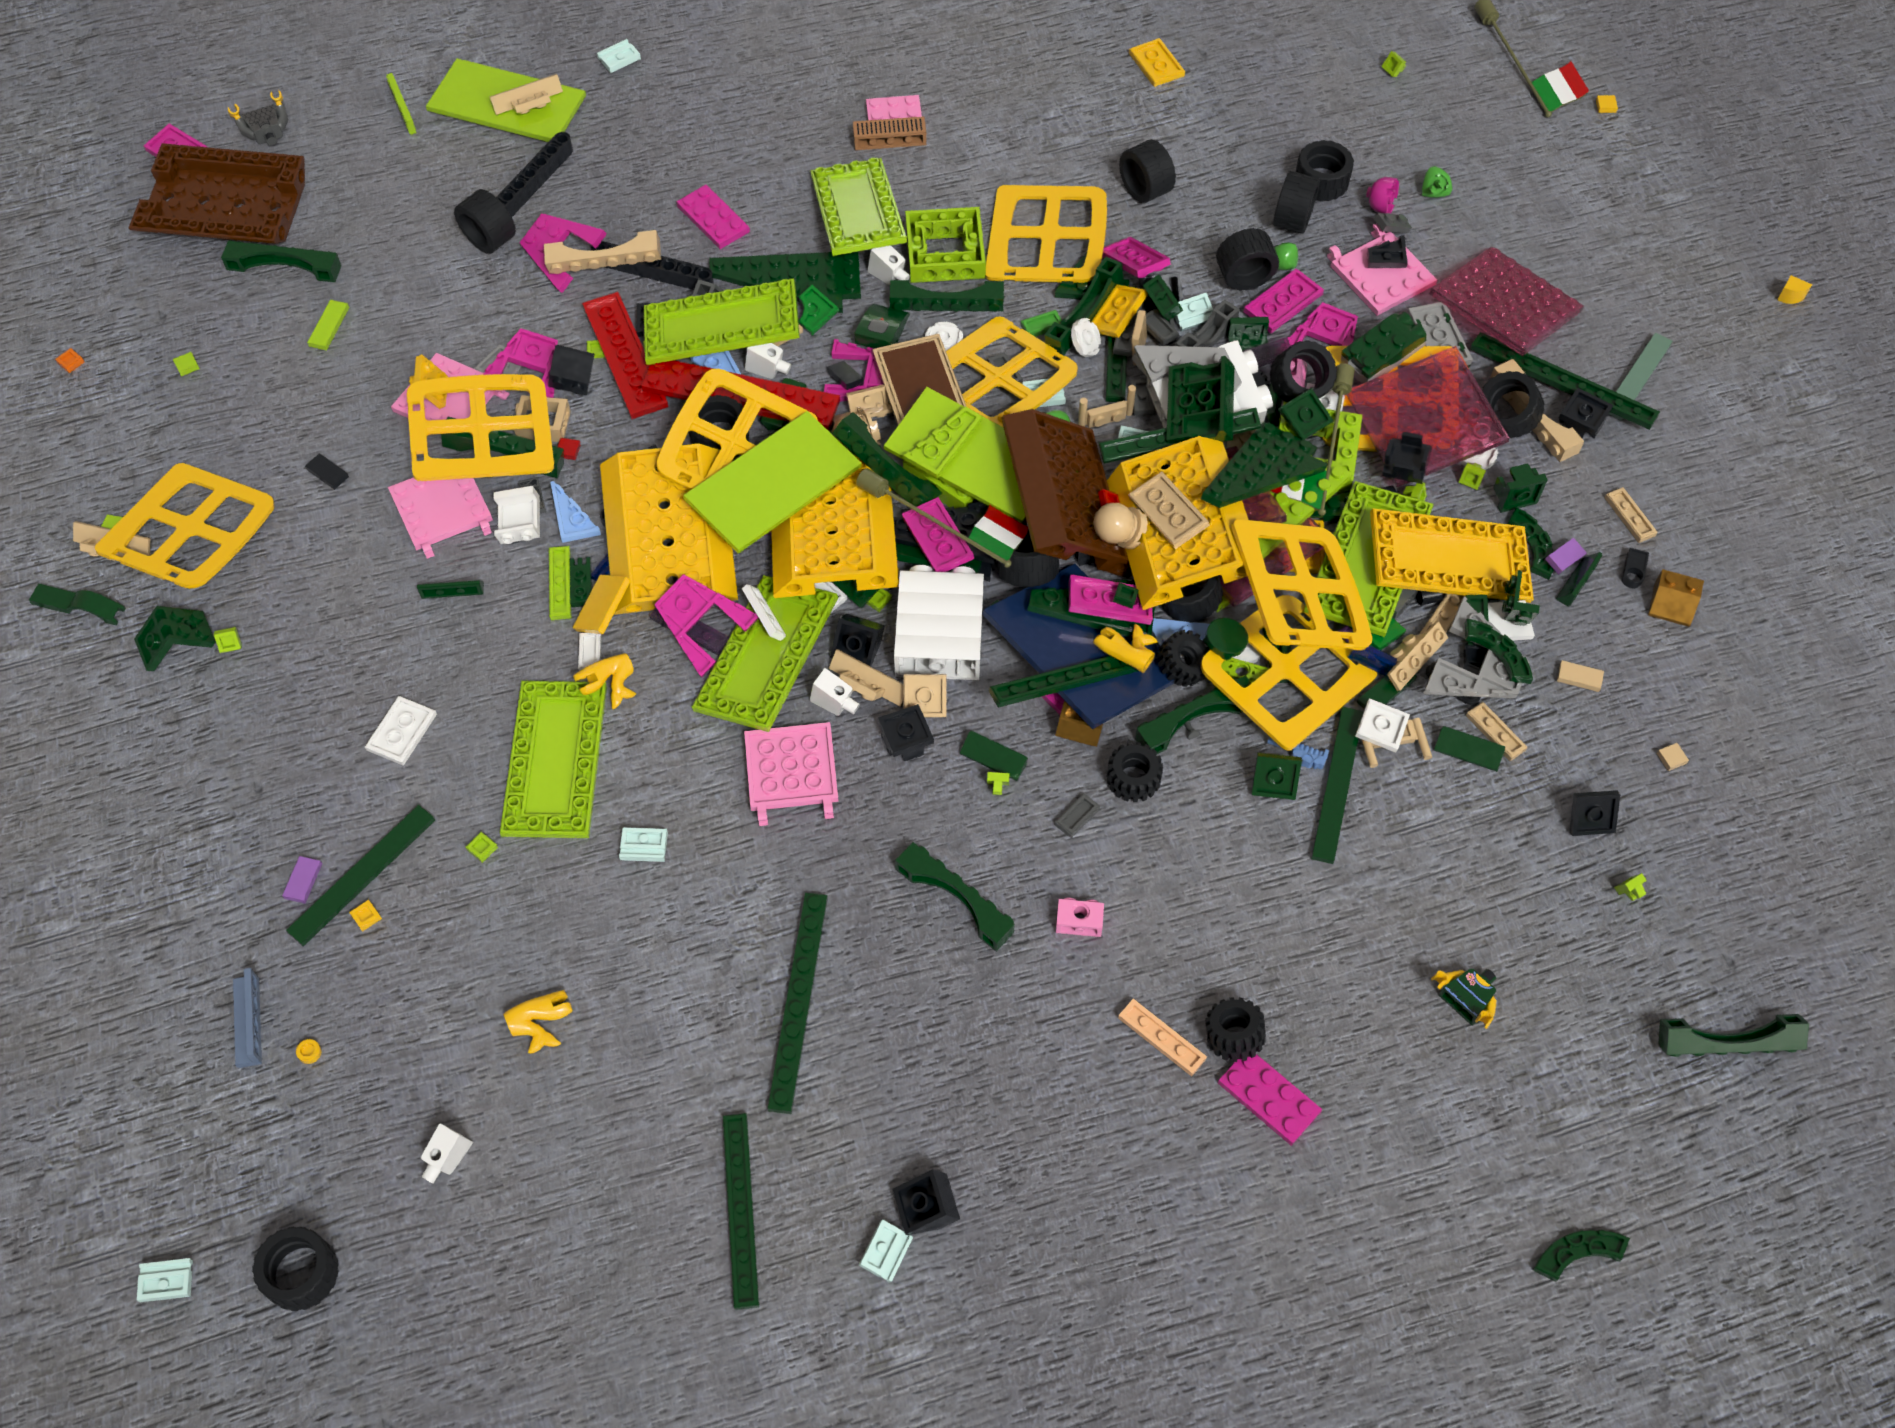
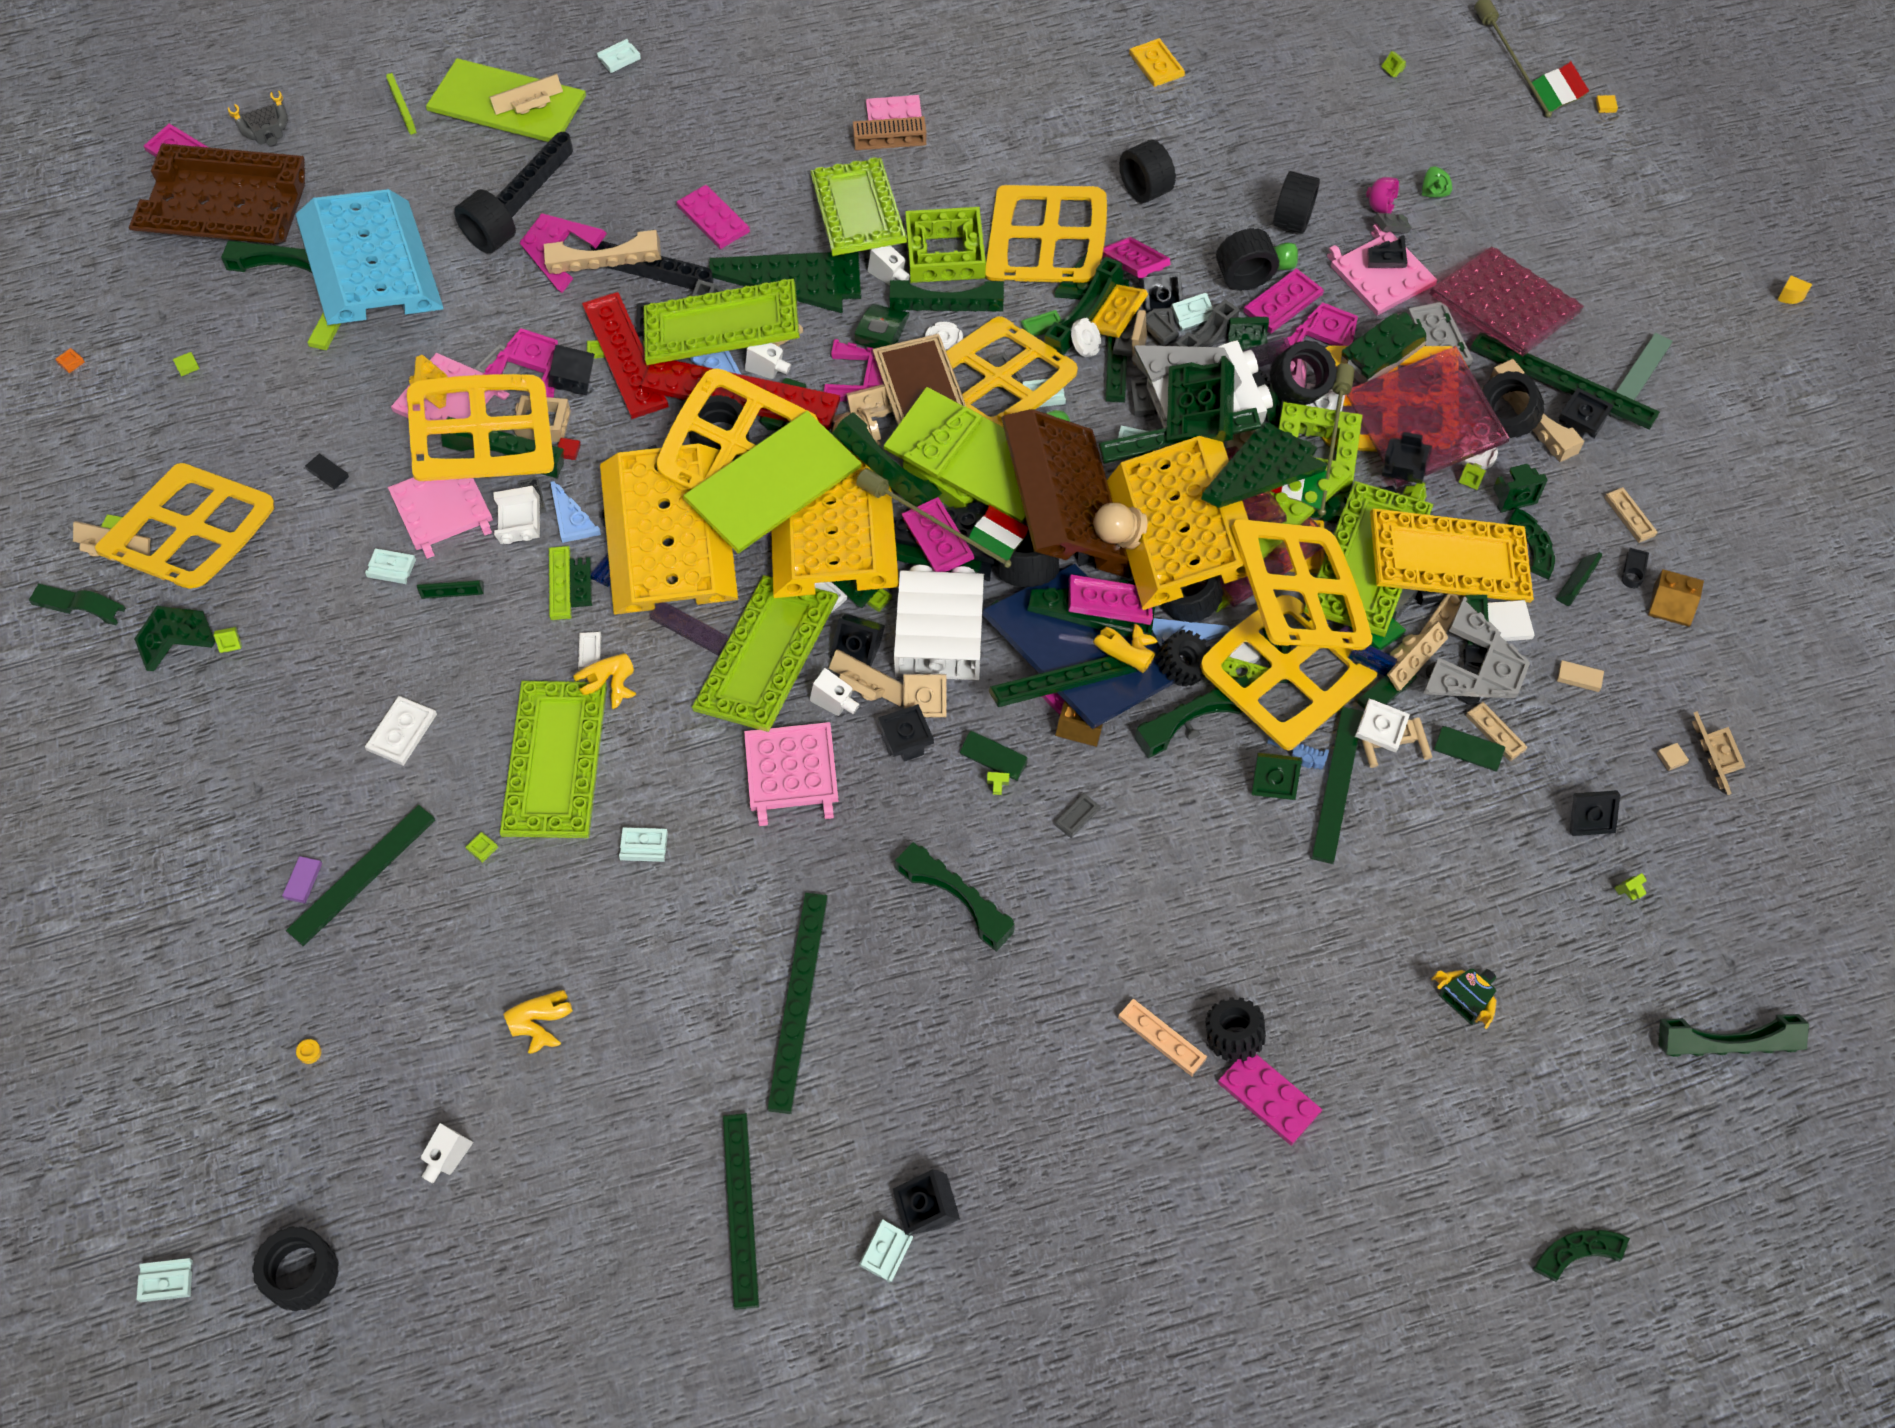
(247, 1020): sand blue fence -> none
(341, 256): none -> medium azure slope
(365, 915): yellow tile -> none
(390, 566): none -> light aqua plate
(601, 604): yellow tile -> none
(686, 604): dark pink wing -> none
(764, 612): white tile -> none
(817, 309): green tile -> none
(845, 375): black tile -> none
(1069, 924): bright pink brick -> none
(1107, 497): red tile -> none
(1108, 413): tan plate -> none
(1125, 595): dark green tile -> none
(1139, 757): black tyre -> none
(1163, 297): dark green hinge -> none
(1168, 510): tan tile -> none
(1226, 637): dark green tile -> none
(1305, 414): dark green tile -> none
(1328, 156): black tyre -> none
(1503, 647): dark green tile -> none
(1517, 611): dark green bracket -> none
(1565, 556): medium lavender tile -> none
(1723, 752): none -> tan bracket

